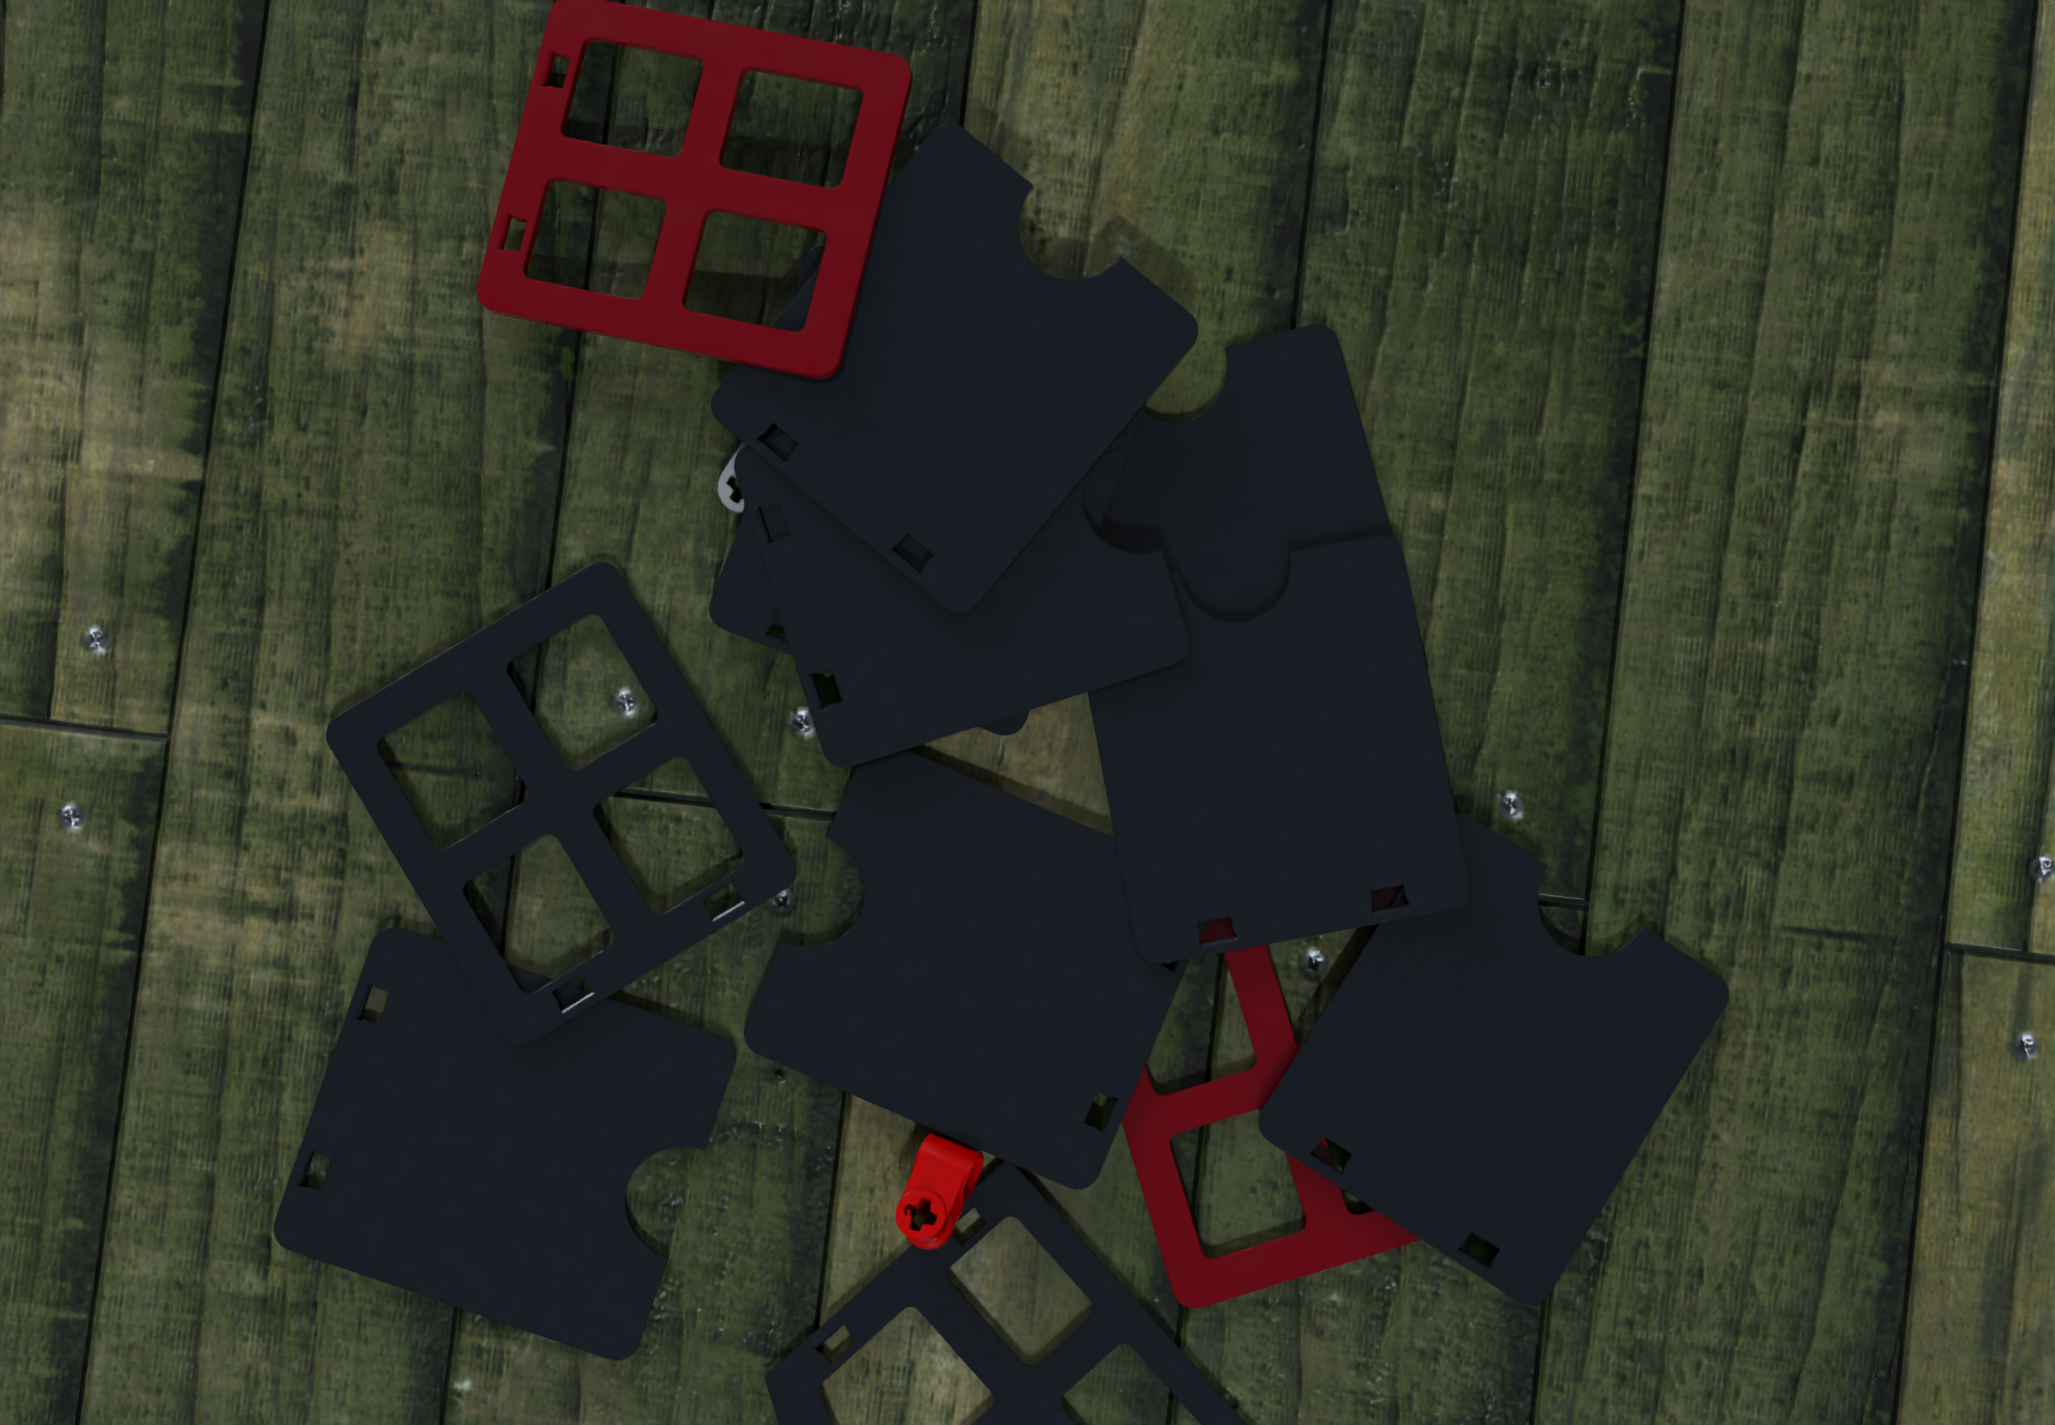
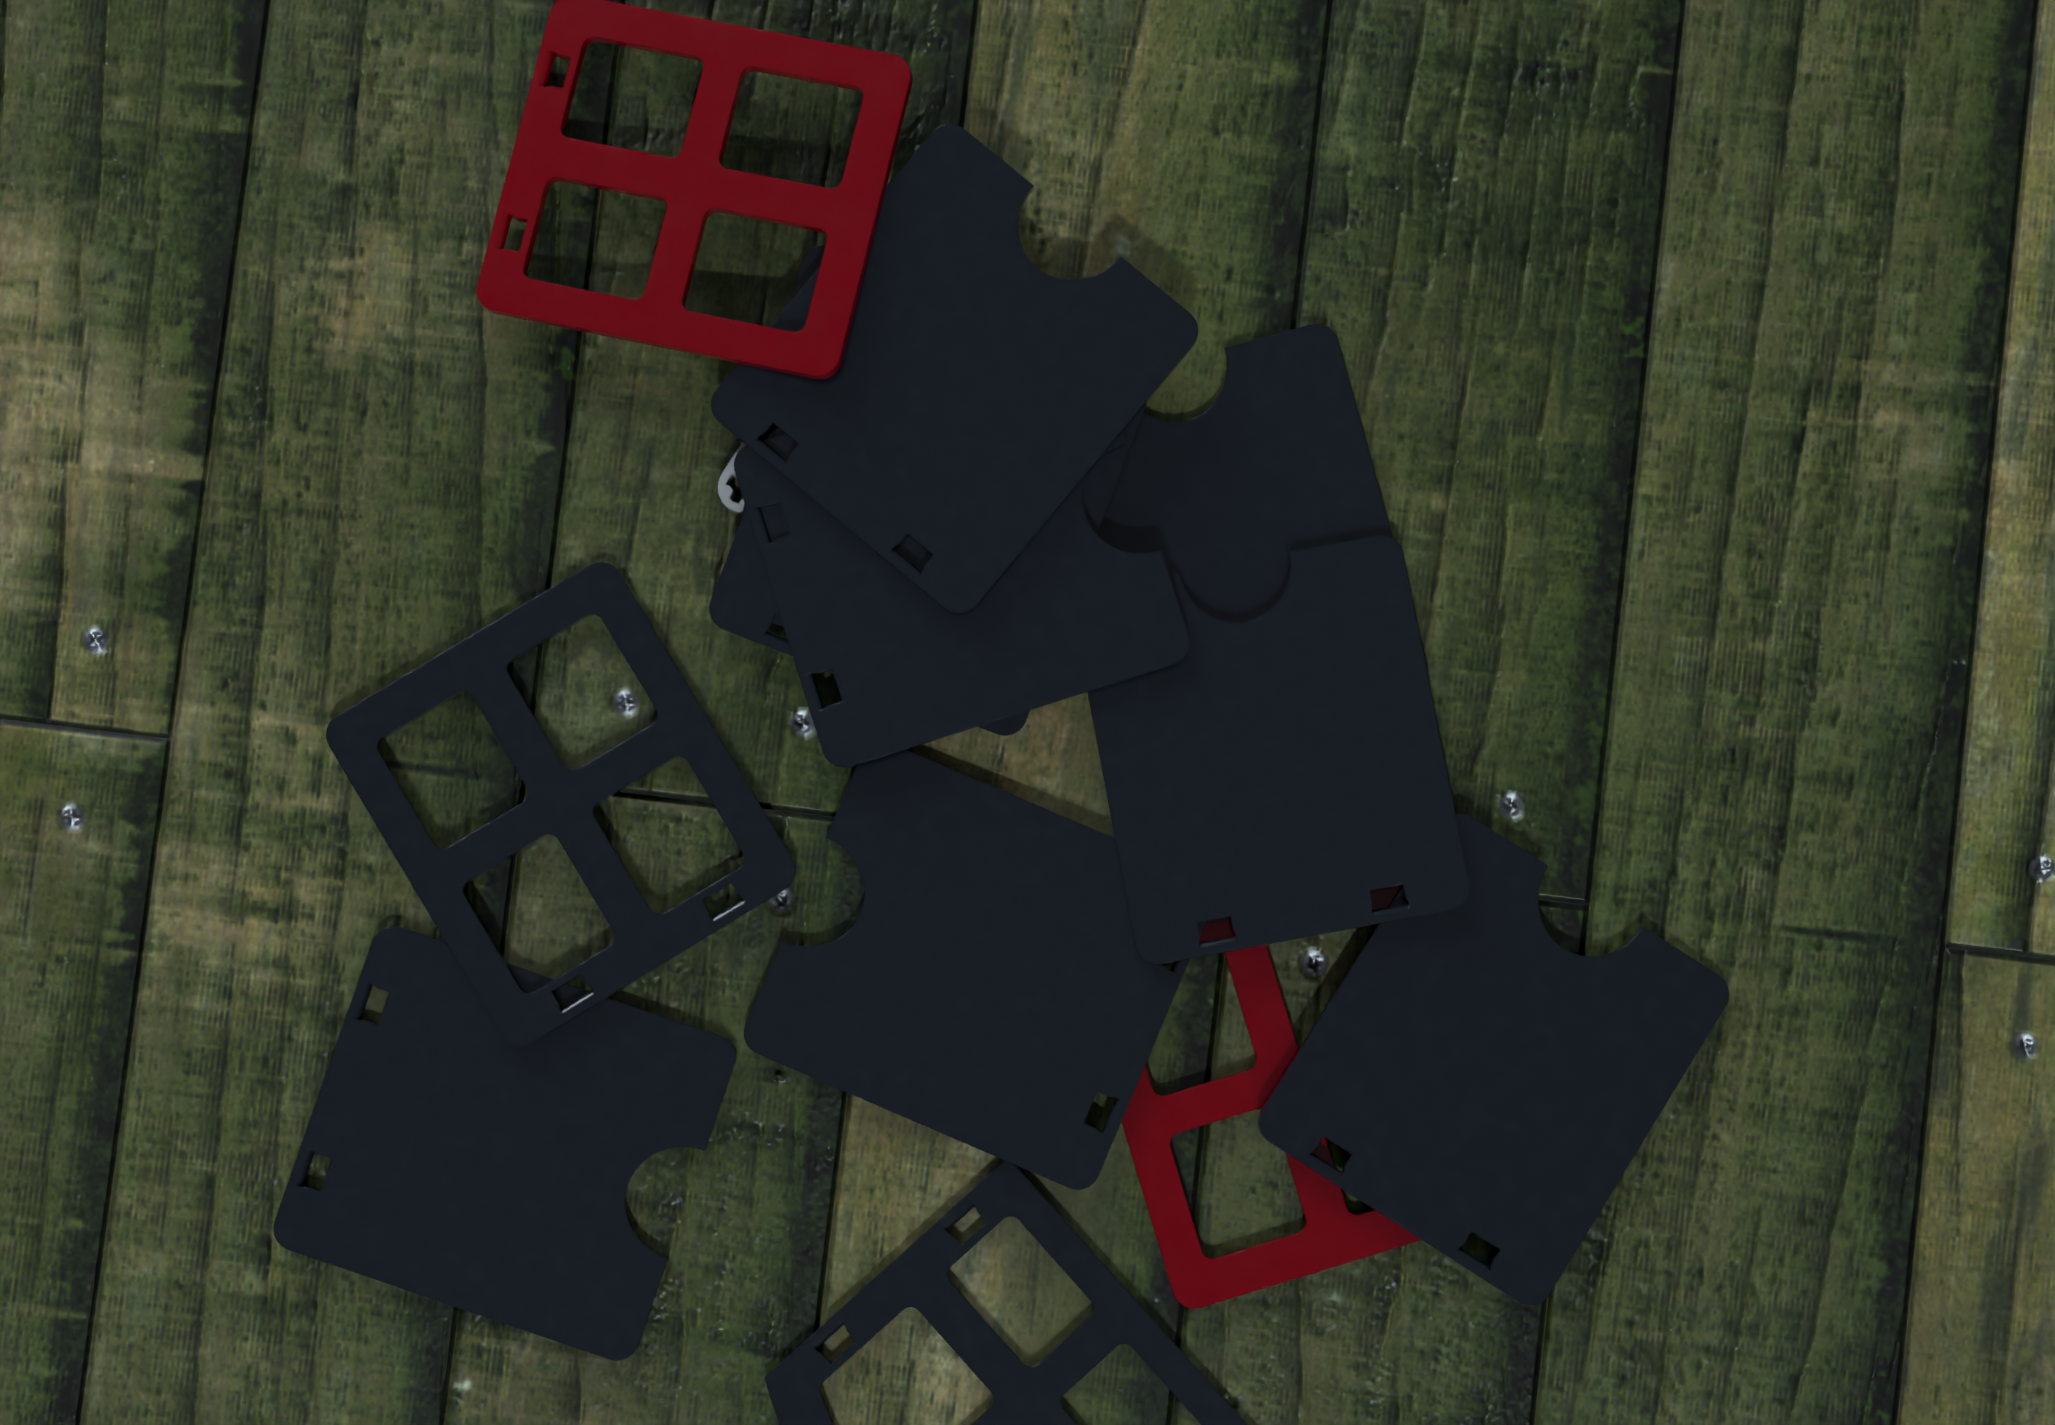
(939, 1183): red piece -> none

